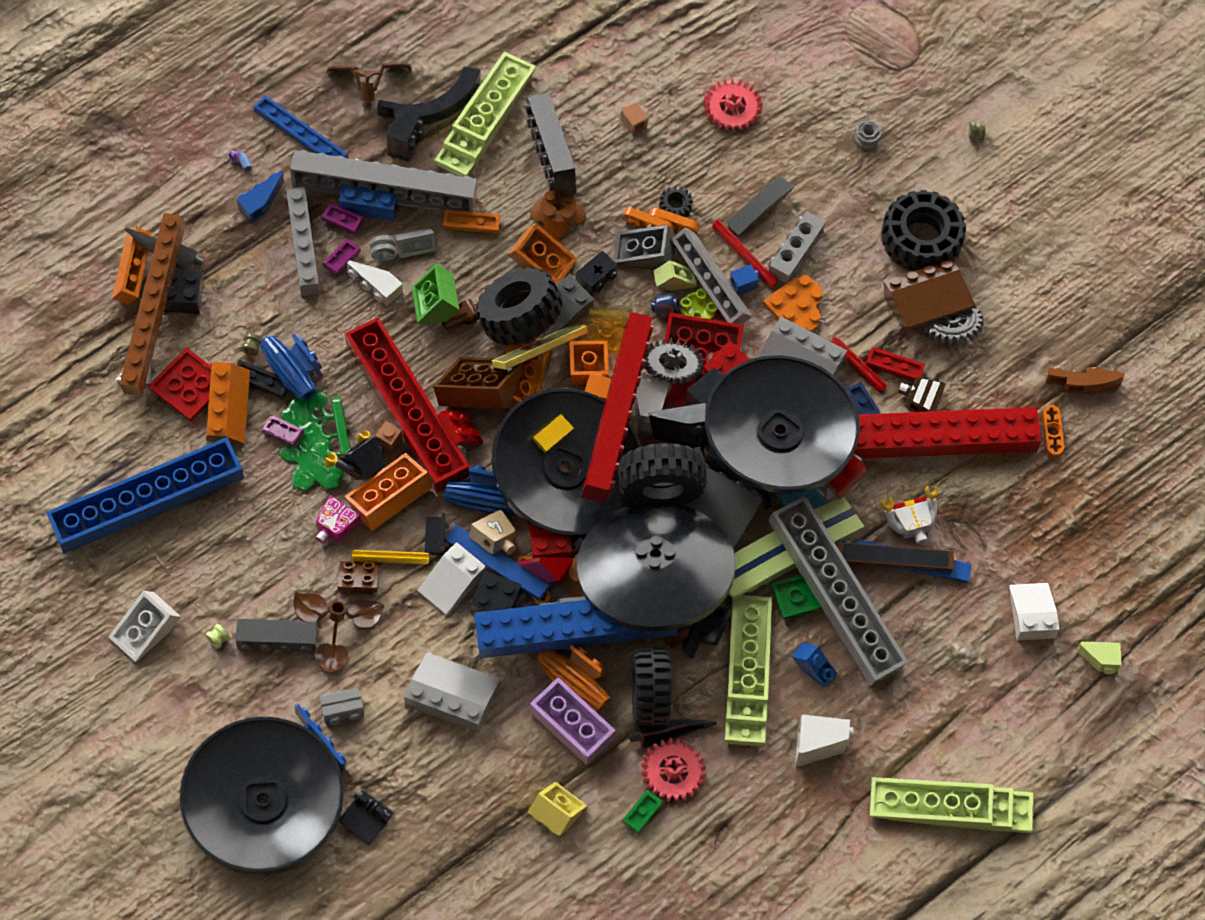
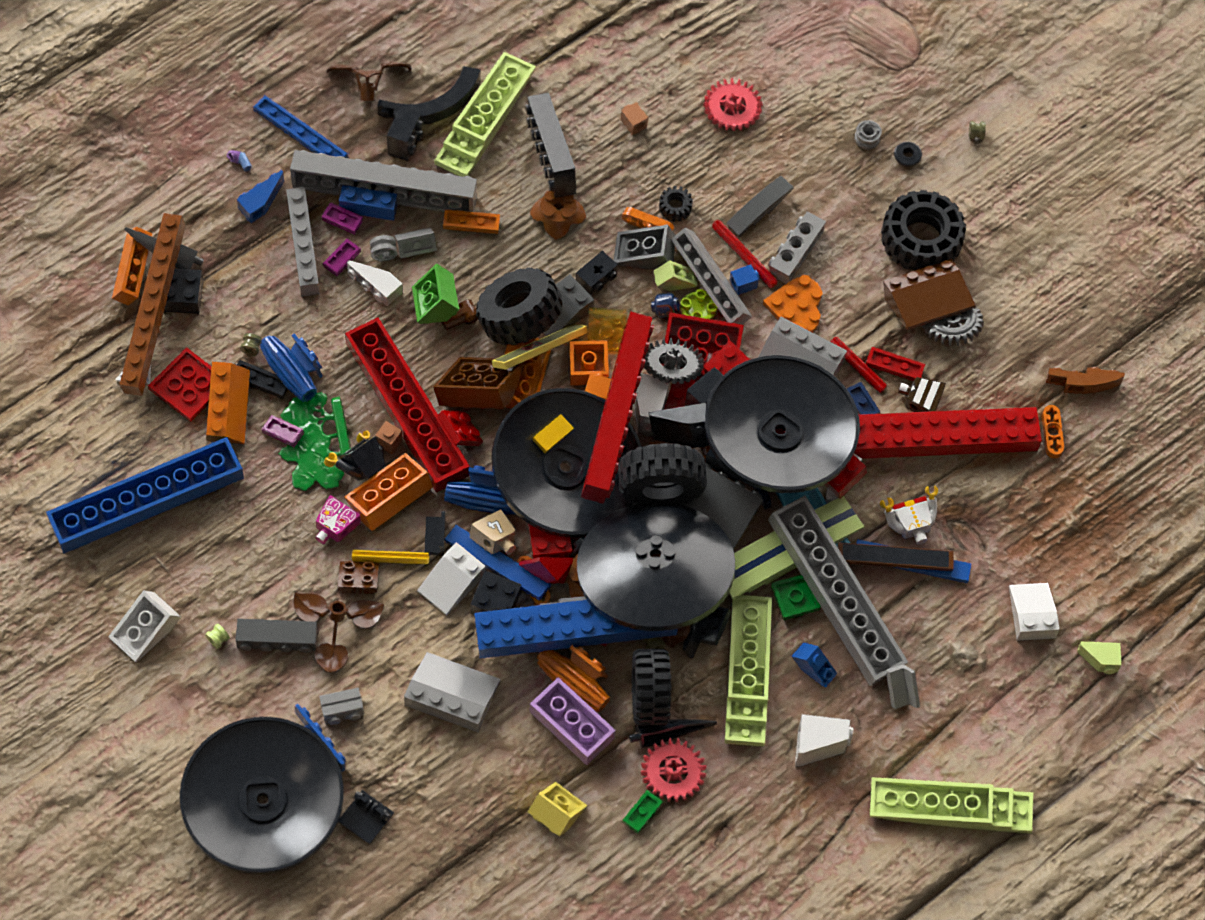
(542, 251): orange slope -> none
(678, 221): orange beam -> none
(902, 687): none -> light grey panel
(909, 147): none -> black piece

